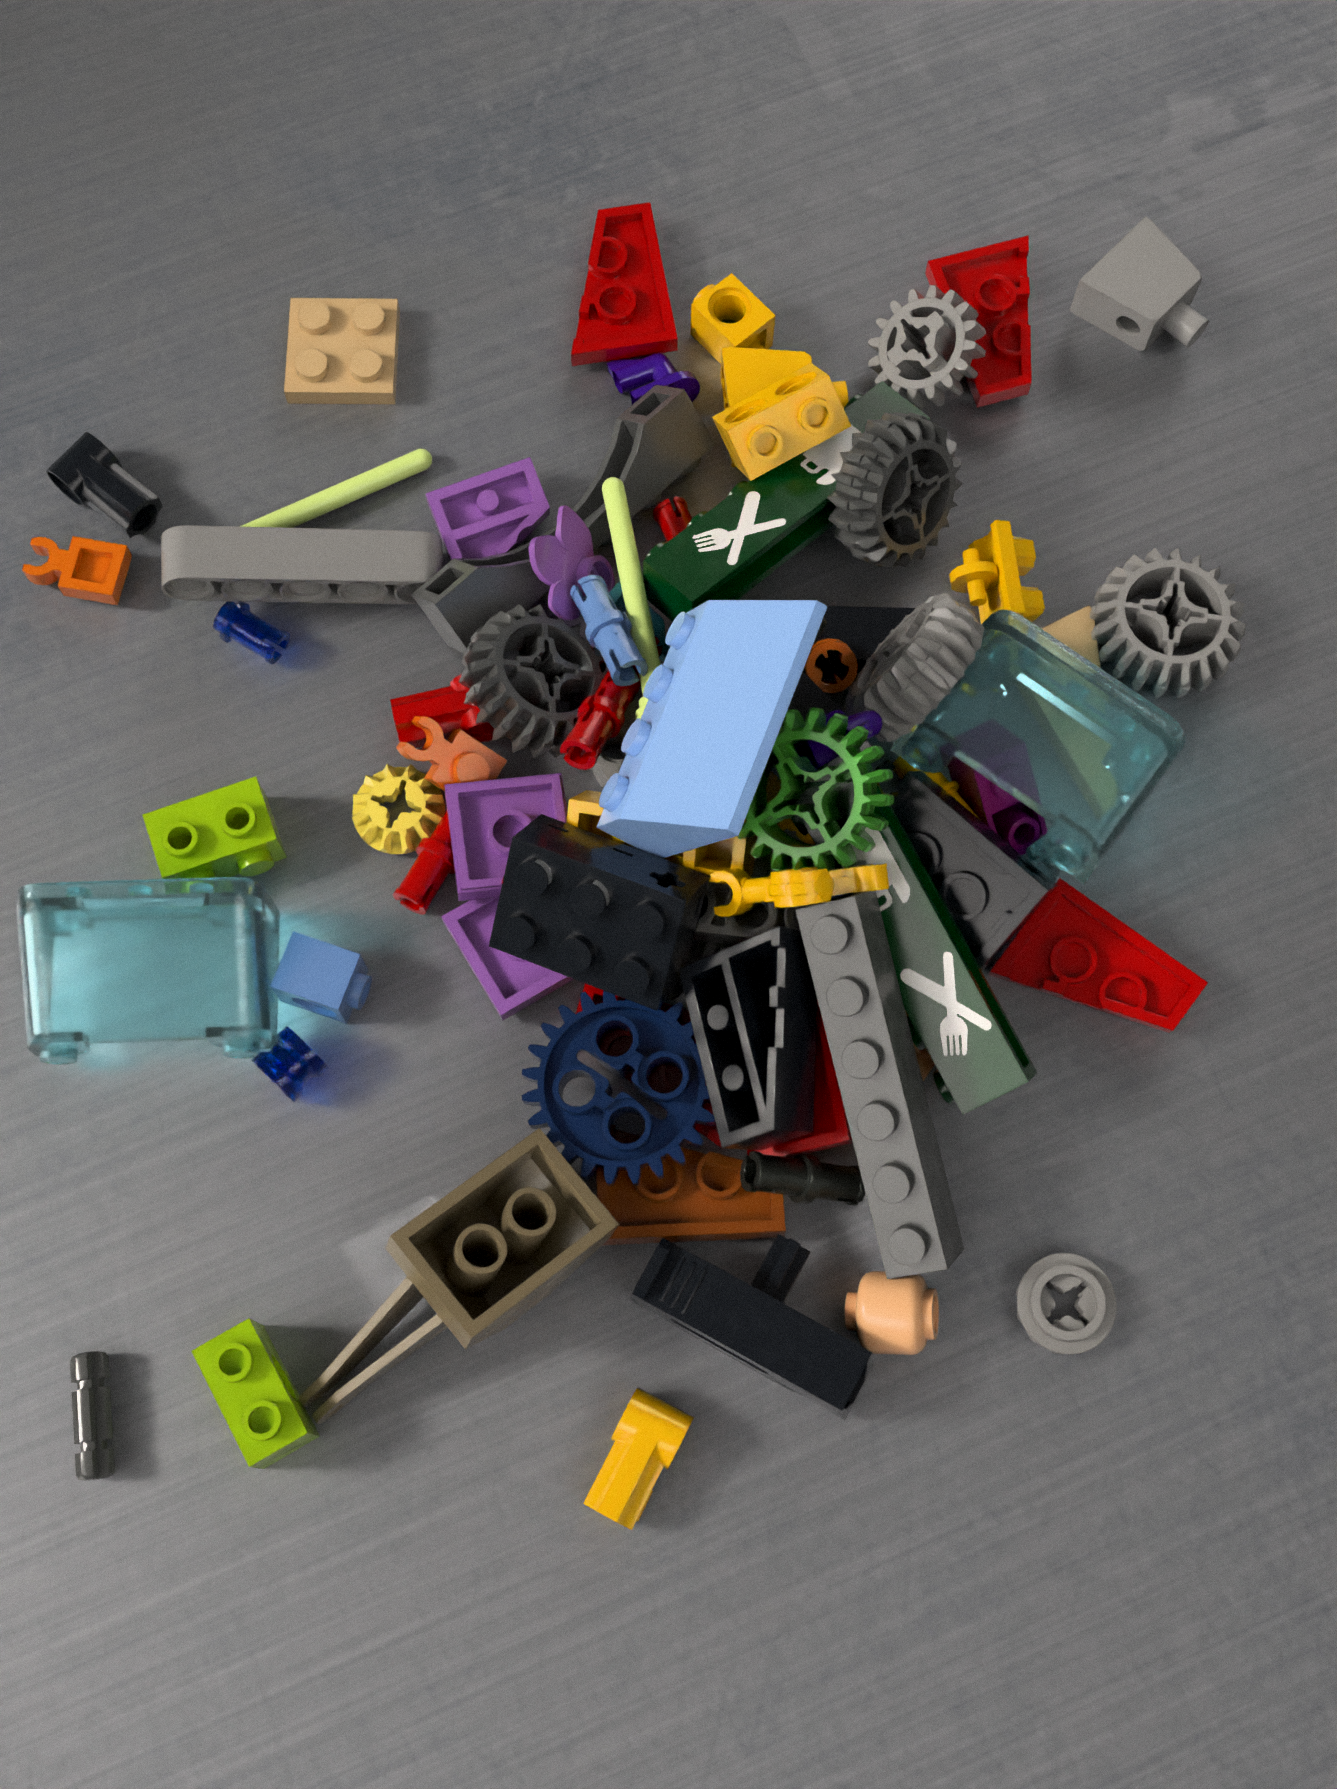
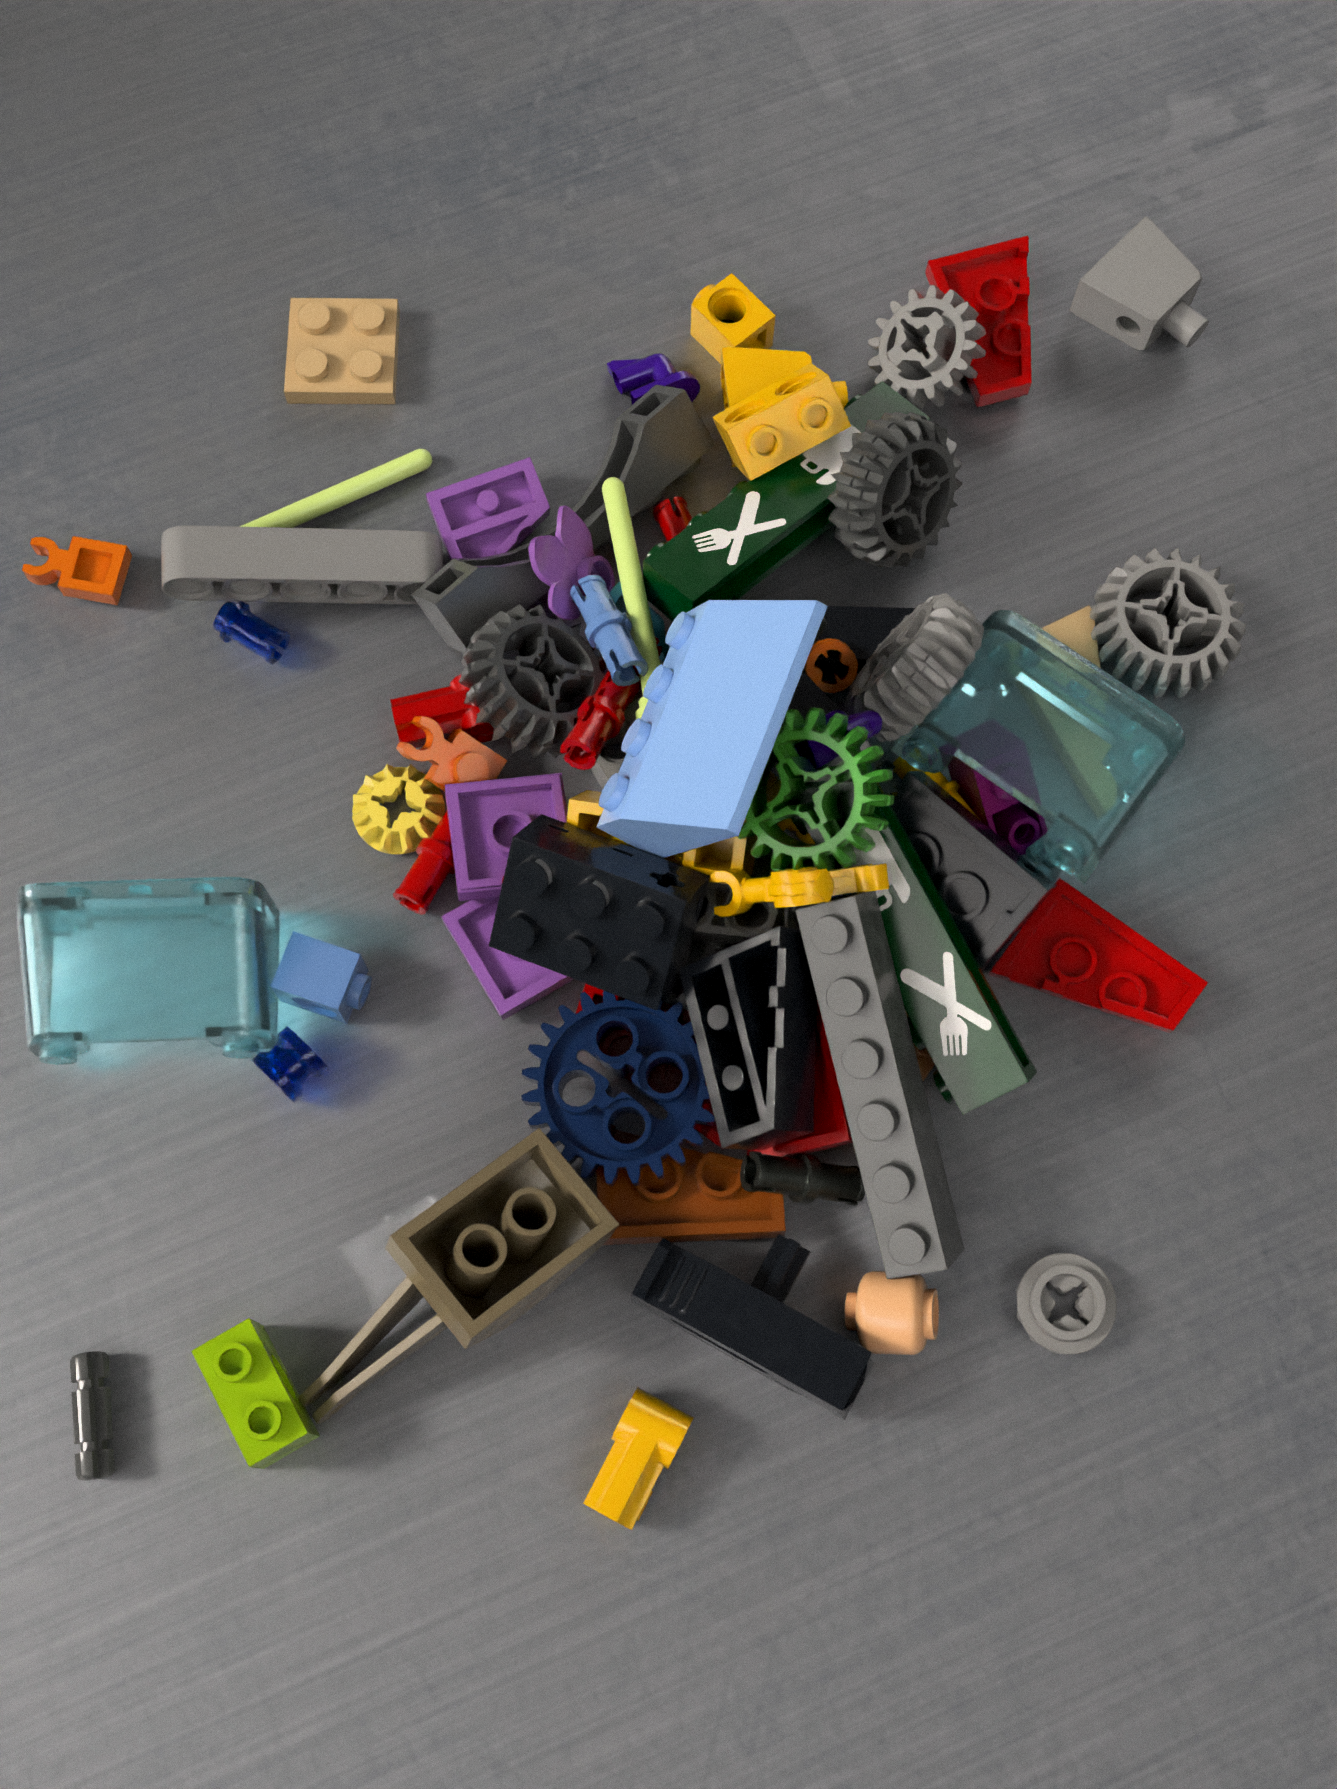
(95, 477): black piece -> none
(216, 834): lime brick -> none
(625, 291): red wing -> none
(993, 574): yellow hips -> none

